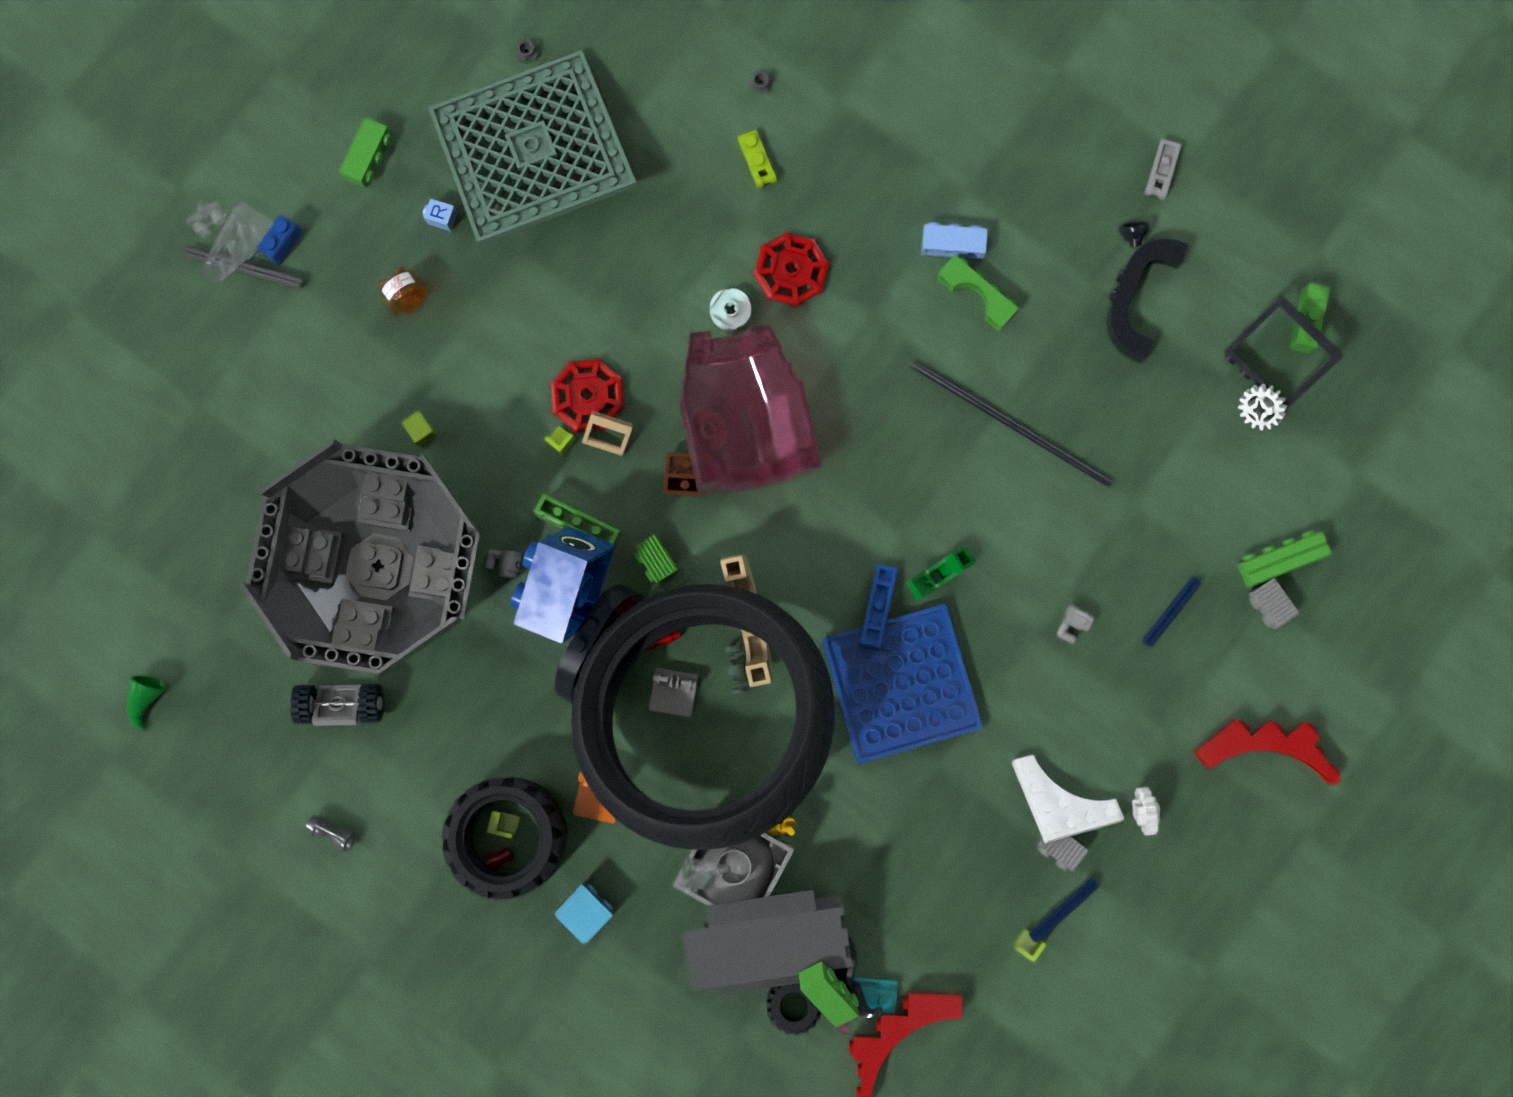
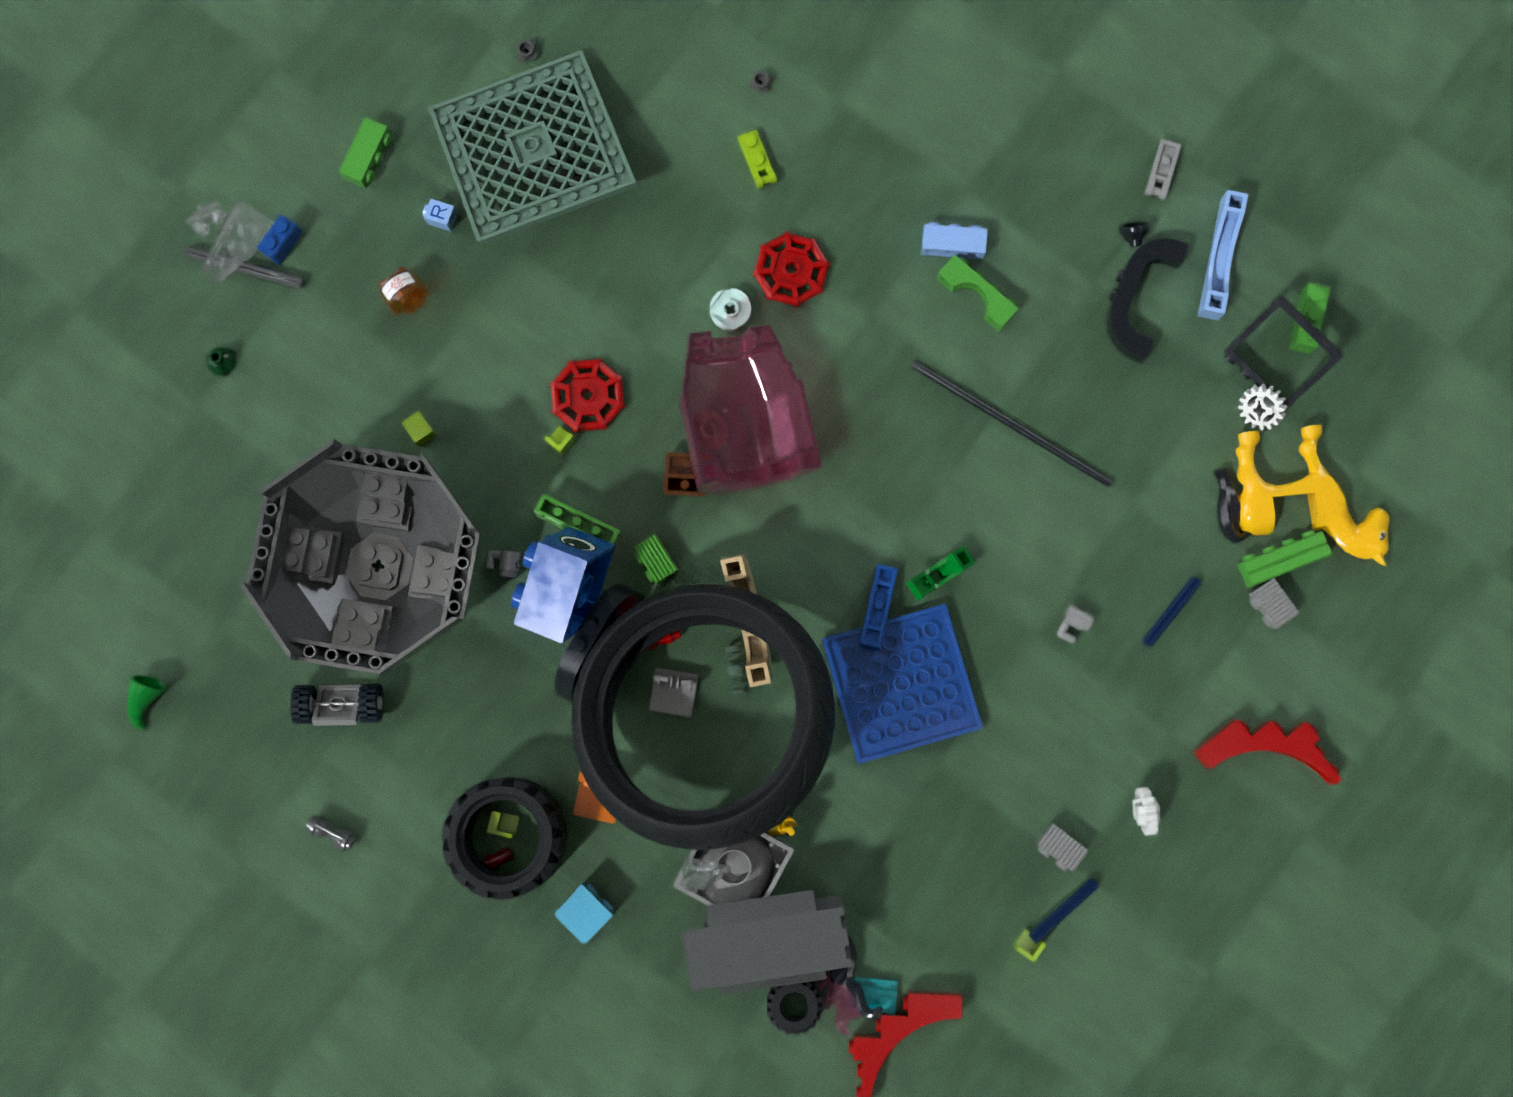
(225, 363): none -> dark green piece
(610, 423): tan tile -> none
(828, 994): bright green brick -> none
(1058, 811): white plate -> none
(1216, 281): none -> light blue arch
(1255, 511): none -> yellow animal

